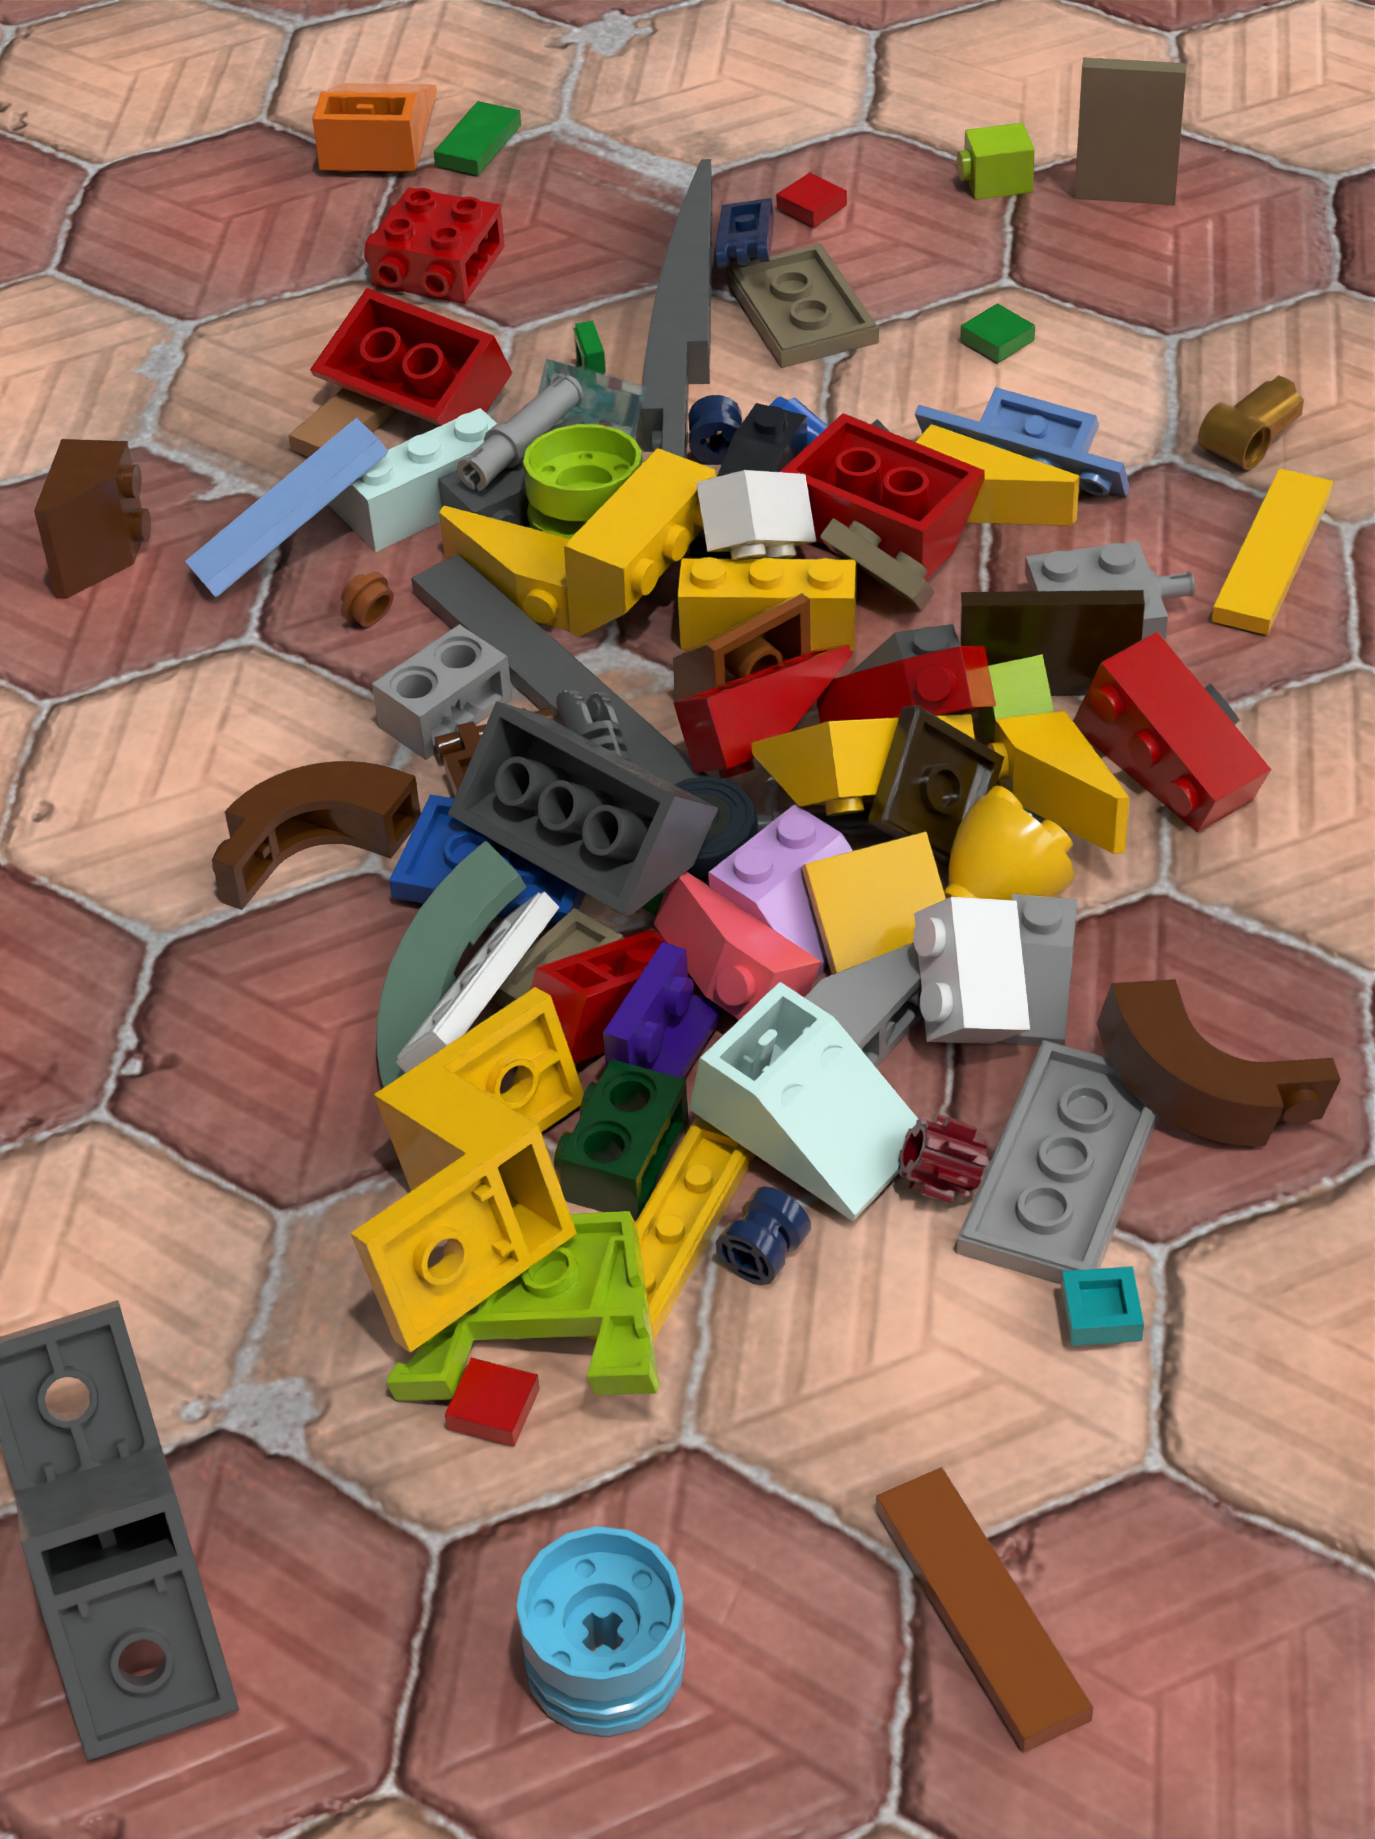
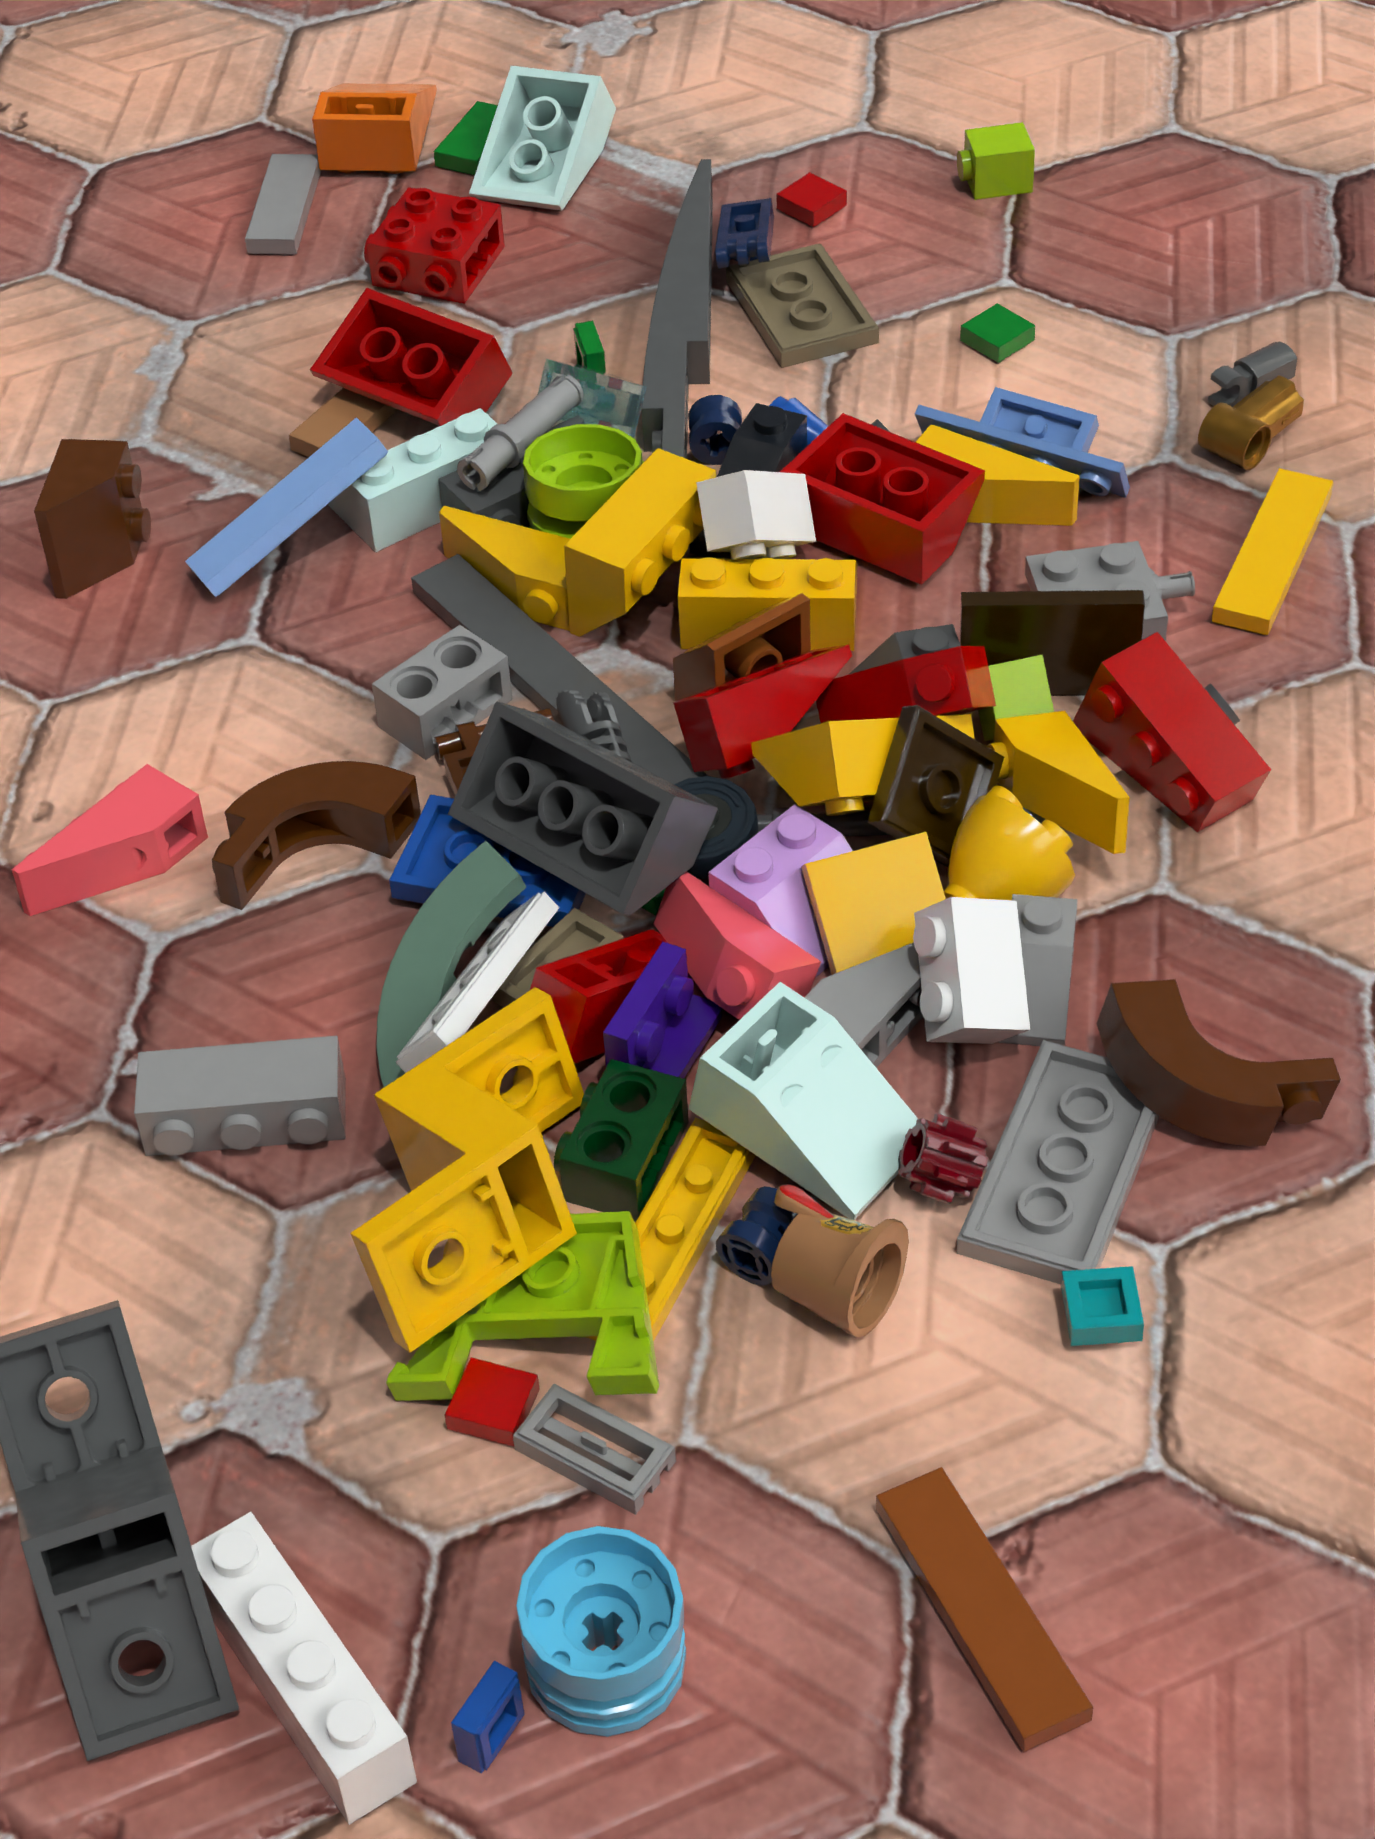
(117, 842): none -> coral slope
(240, 1096): none -> light grey brick
(283, 204): none -> light grey tile
(303, 1669): none -> white brick
(366, 599): dark orange plate -> none
(488, 1717): none -> blue tile
(543, 138): none -> light aqua slope
(586, 1457): none -> light grey tile
(838, 1264): none -> medium nougat hat
(899, 575): dark tan plate -> none
(1129, 130): dark tan tile -> none
(1252, 372): none -> dark grey bar

